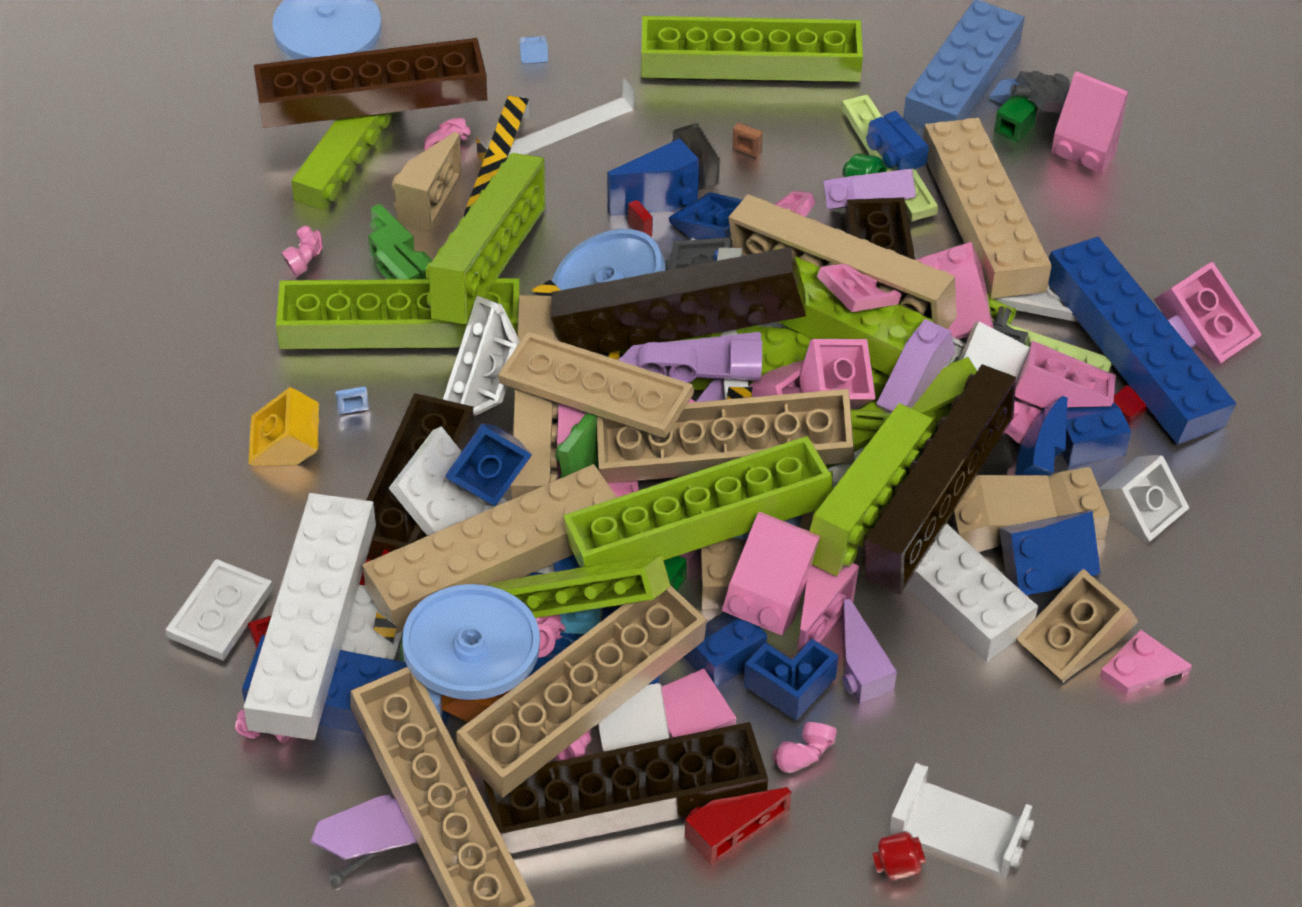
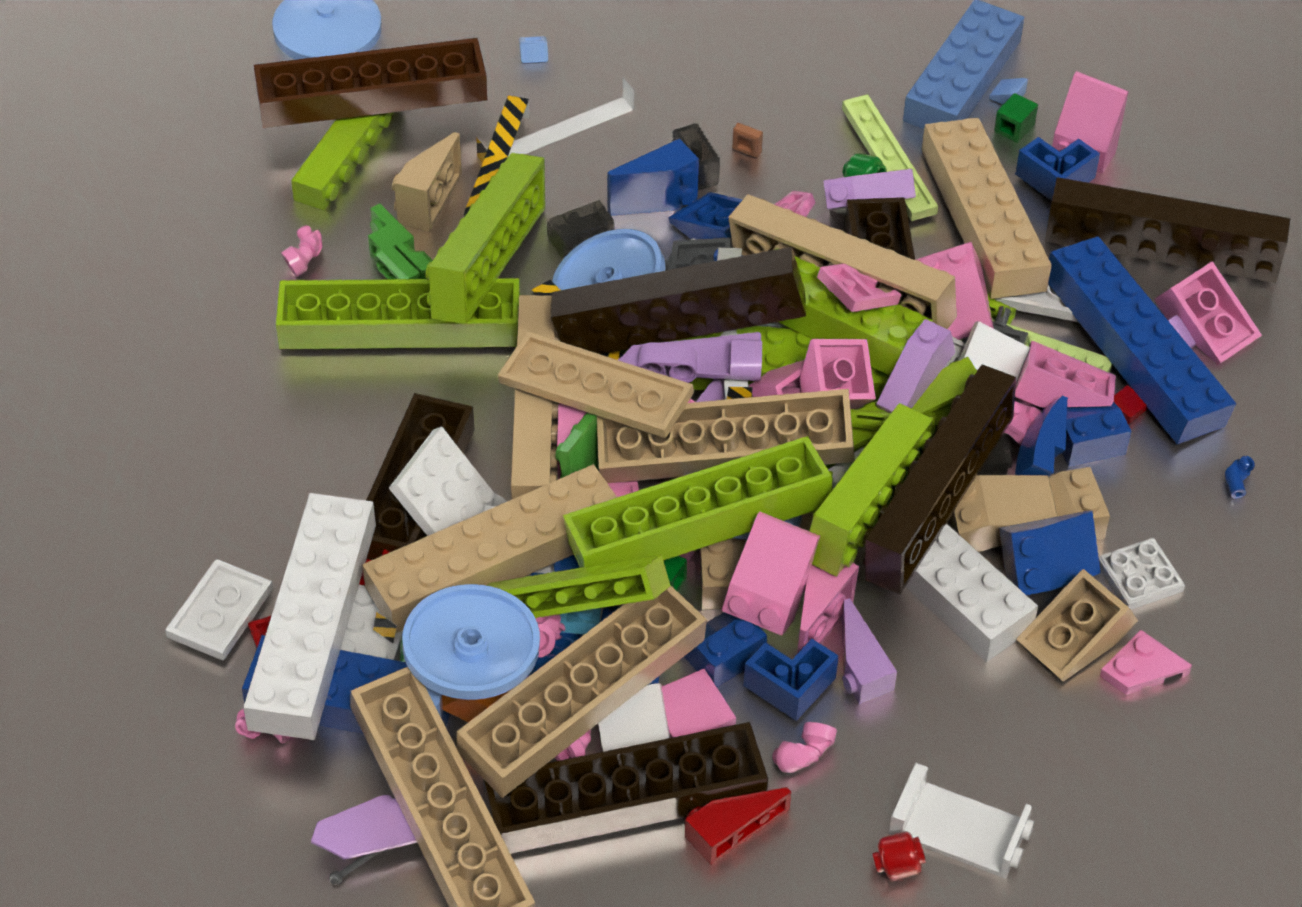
(284, 430): yellow slope -> none
(352, 400): light blue slope -> none
(448, 127): bright pink arm -> none
(482, 354): white wedge -> none
(489, 463): blue slope -> none
(578, 225): none -> clear smoke brick
(639, 218): red tile -> none
(751, 48): lime brick -> none
(897, 142): blue brick -> none
(1041, 164): none -> blue brick
(1044, 90): dark grey plate -> none
(1140, 574): none -> white tile
(1144, 497): white slope -> none
(1169, 229): none -> dark brown brick
(1236, 474): none -> blue arm

